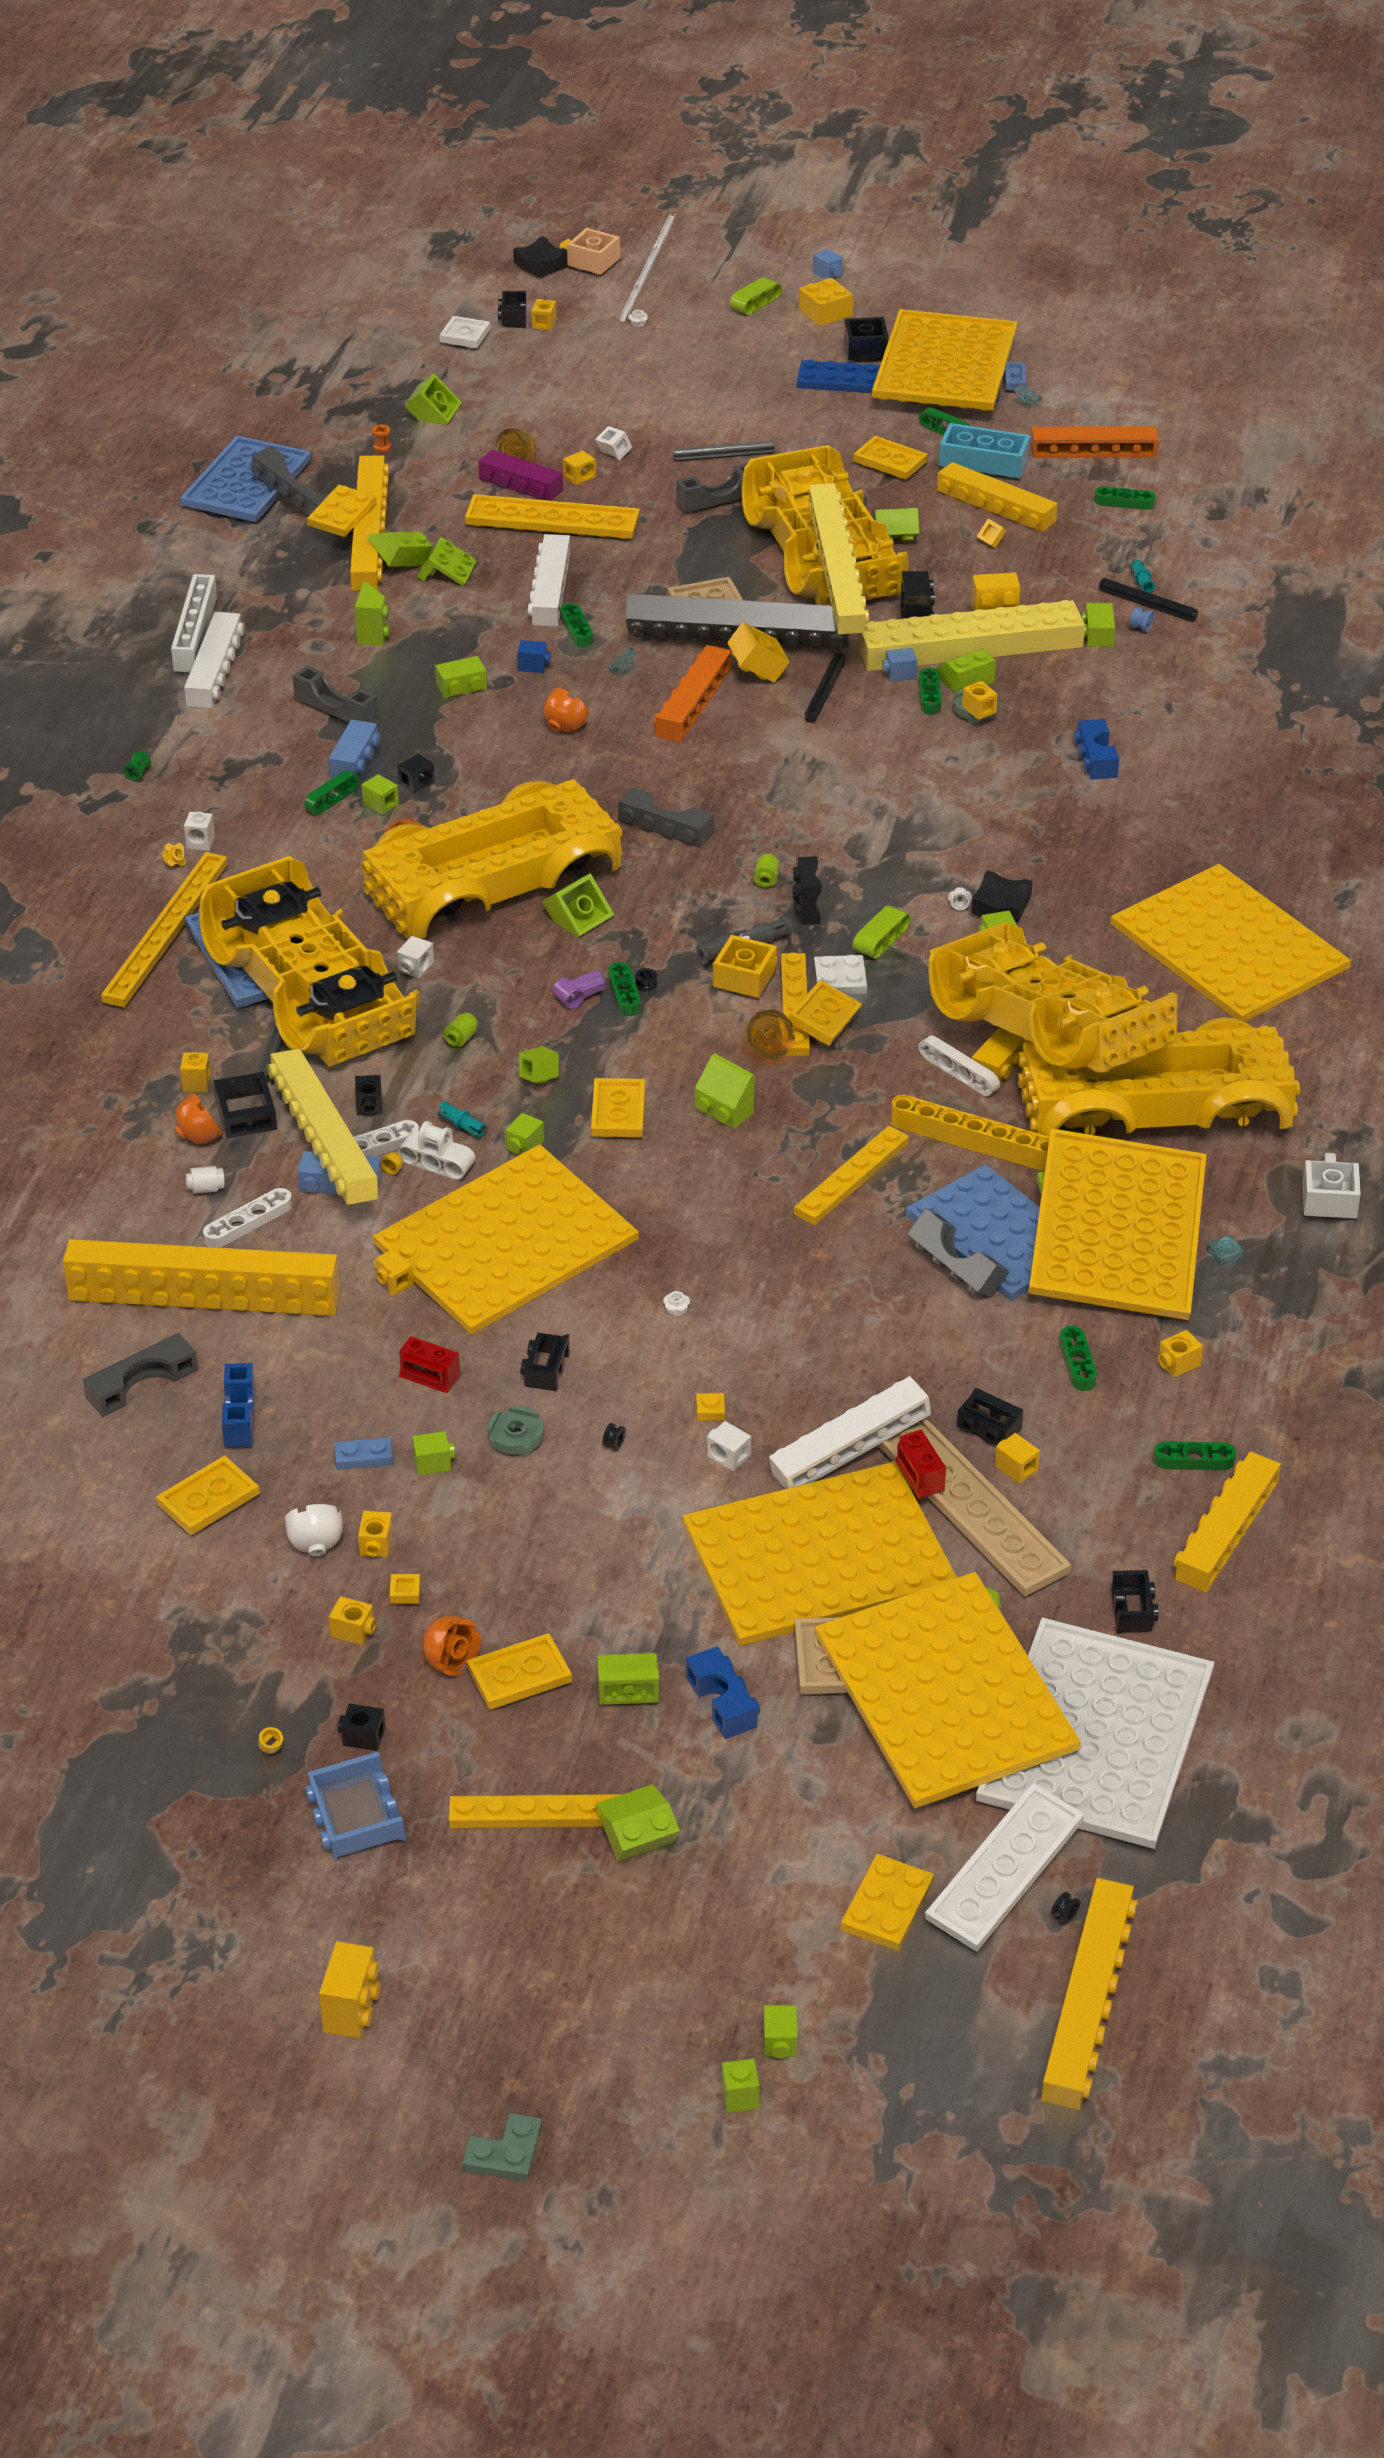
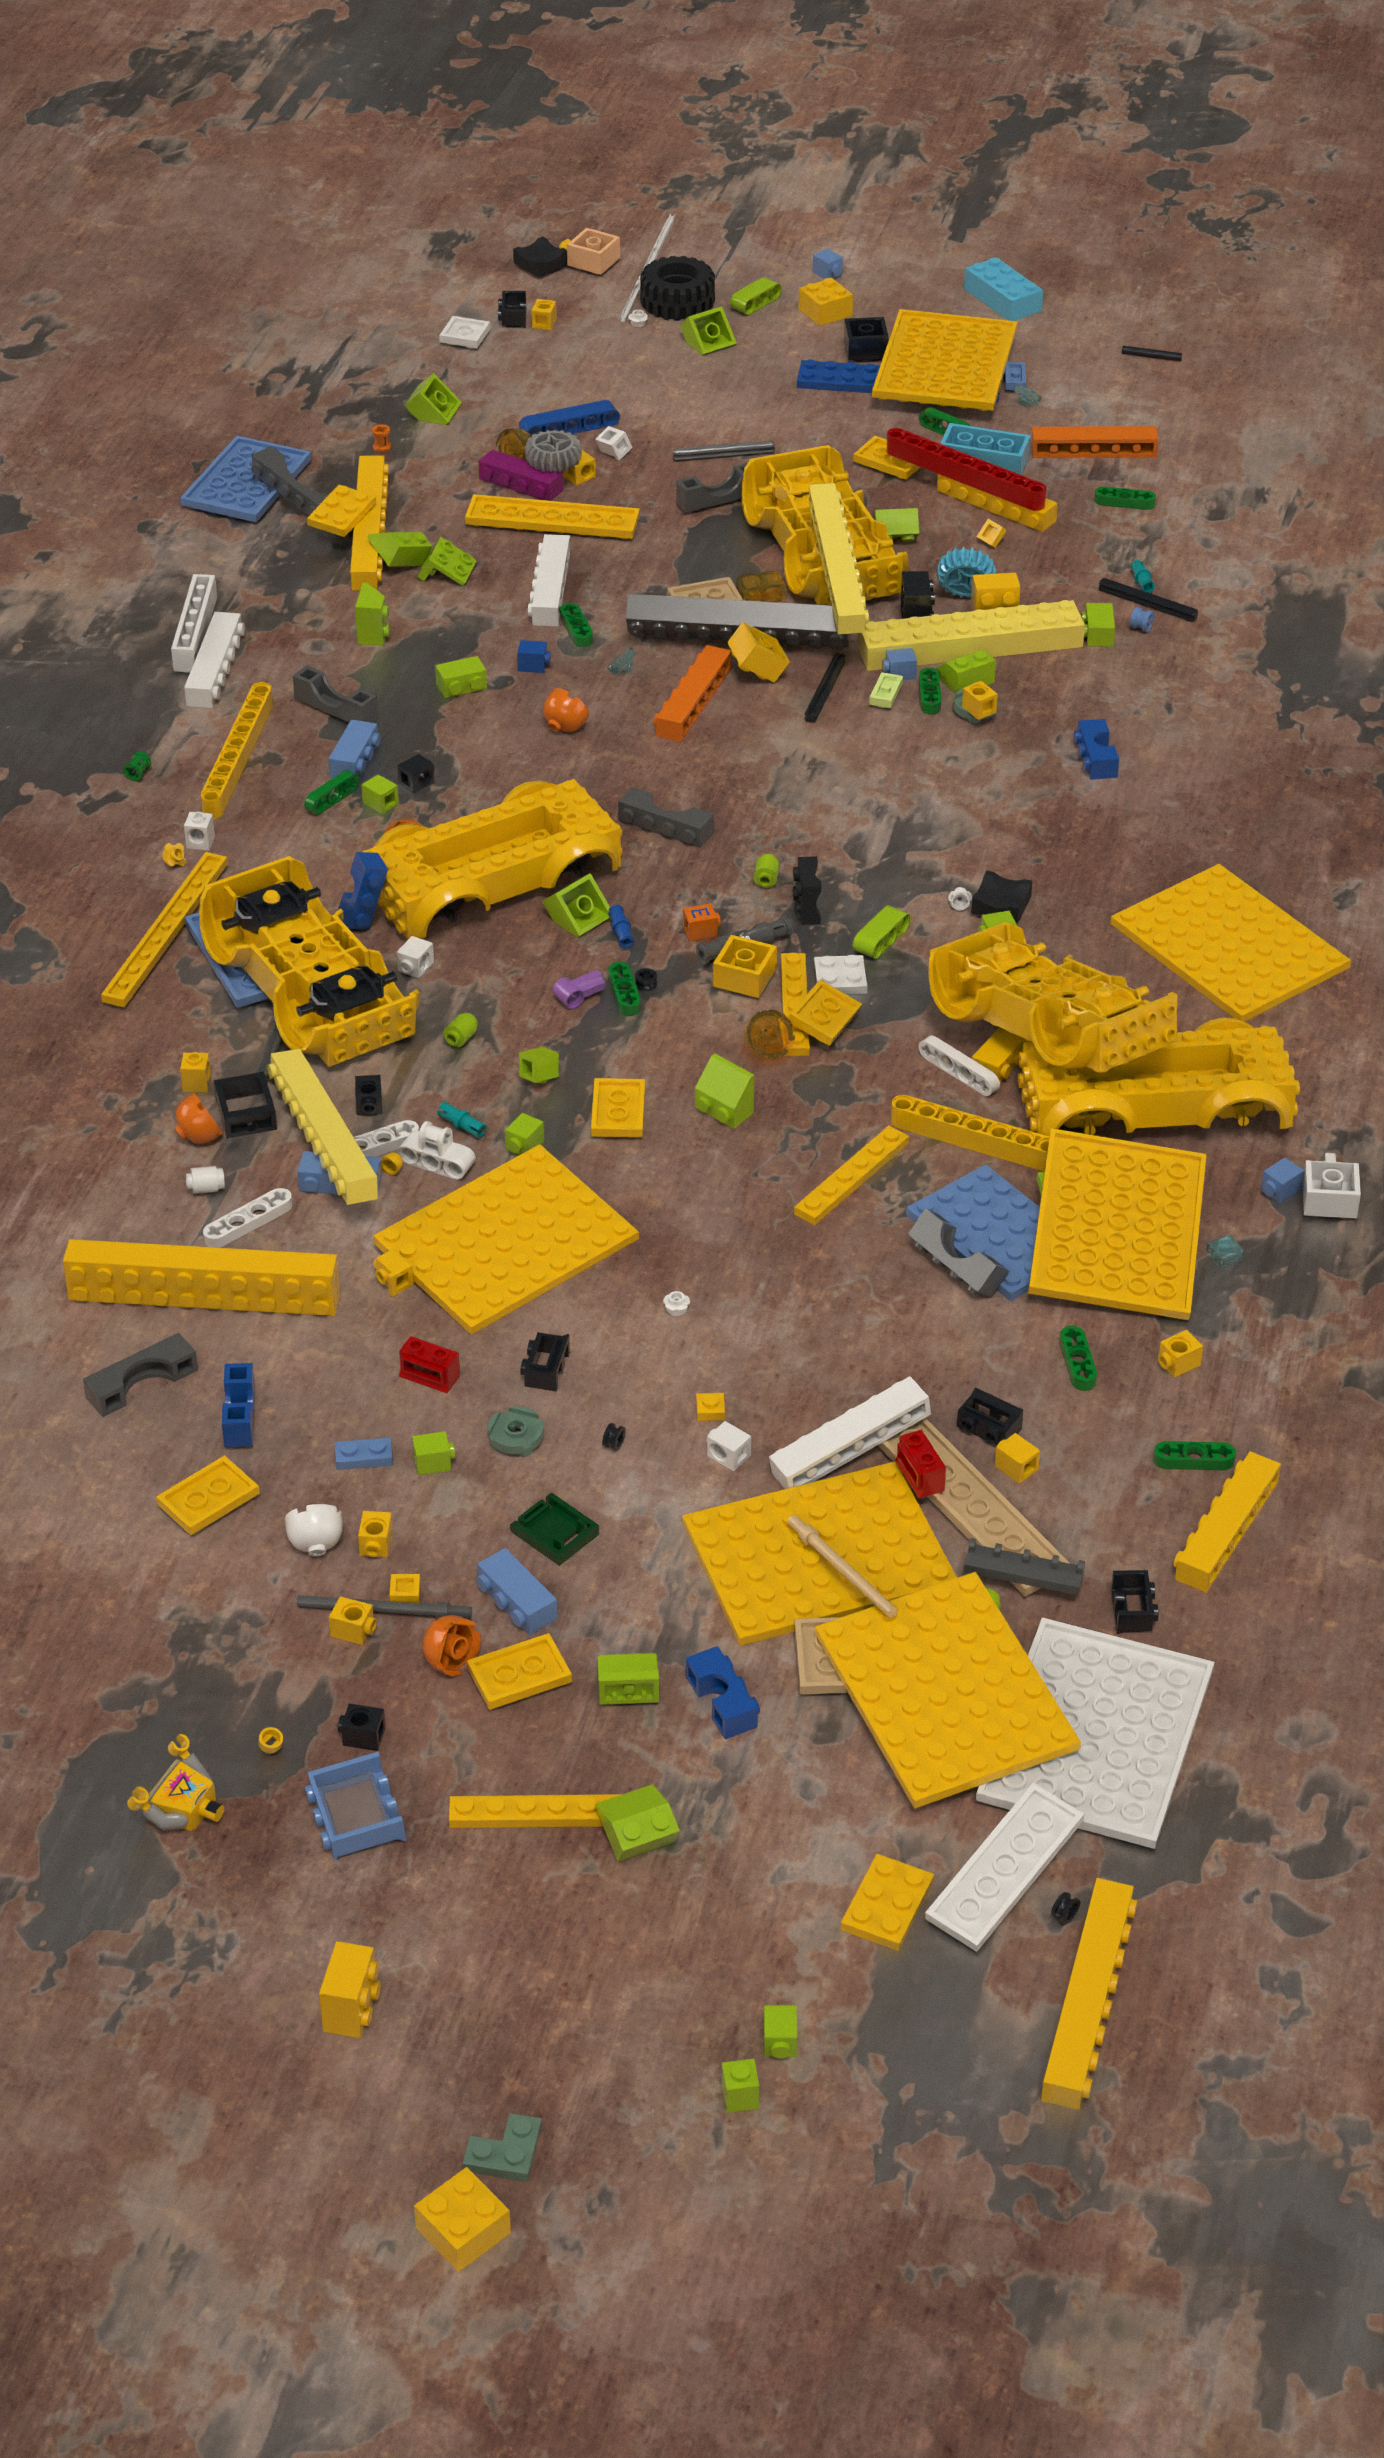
(181, 1795): none -> torso
(237, 750): none -> yellow beam
(369, 876): none -> blue arch
(438, 1610): none -> dark grey bar
(462, 2219): none -> yellow brick
(516, 1591): none -> medium blue brick
(552, 1527): none -> dark green container
(553, 451): none -> light grey gear
(573, 419): none -> blue beam
(621, 926): none -> blue pin
(677, 287): none -> black tyre
(701, 922): none -> orange brick
(708, 331): none -> lime slope
(762, 587): none -> clear yellow brick
(811, 1537): none -> tan bar
(886, 690): none -> yellowish green plate
(958, 567): none -> medium azure gear
(966, 469): none -> red beam
(1003, 289): none -> medium azure brick
(1024, 1568): none -> dark grey hinge
(1152, 353): none -> black bar
(1282, 1180): none -> medium blue brick

